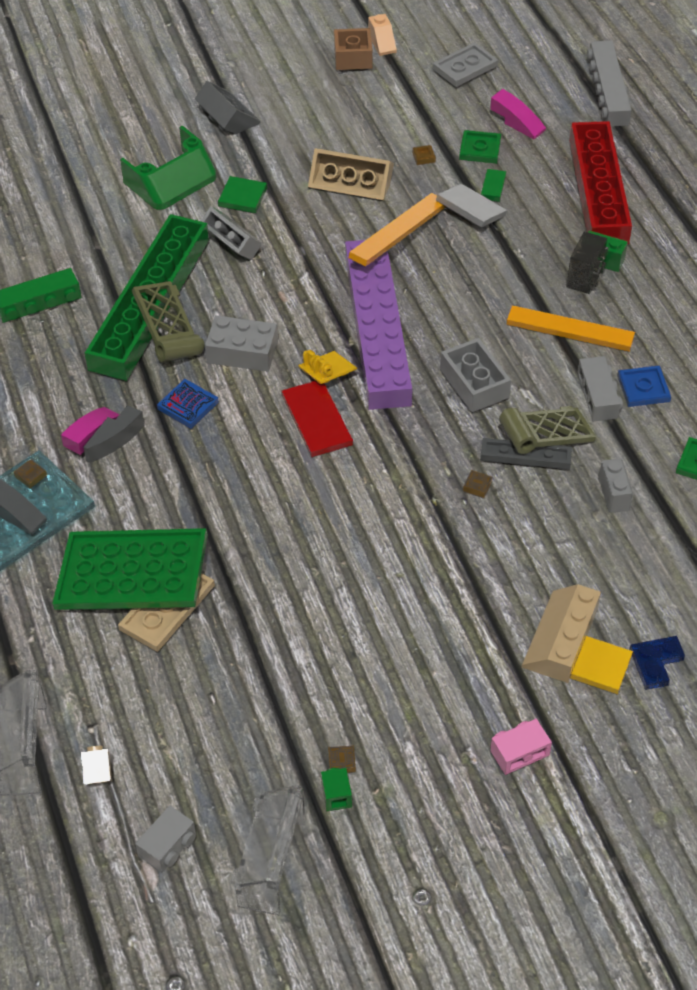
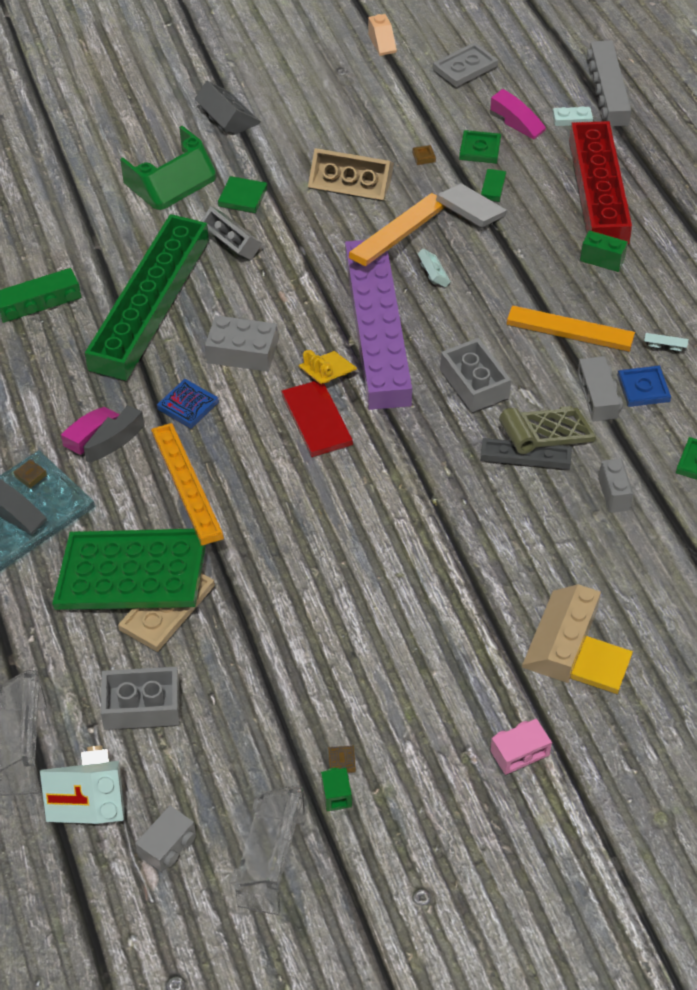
(83, 793): none -> light aqua slope
(140, 698): none -> light grey brick
(176, 343): olive piece -> none
(187, 484): none -> light orange tile
(353, 49): medium nougat brick -> none
(434, 268): none -> light aqua plate
(477, 484): pearl gold tile -> none
(565, 116): none -> light aqua plate
(587, 263): clear smoke brick -> none
(651, 658): clear blue plate -> none
(656, 340): none -> light aqua plate

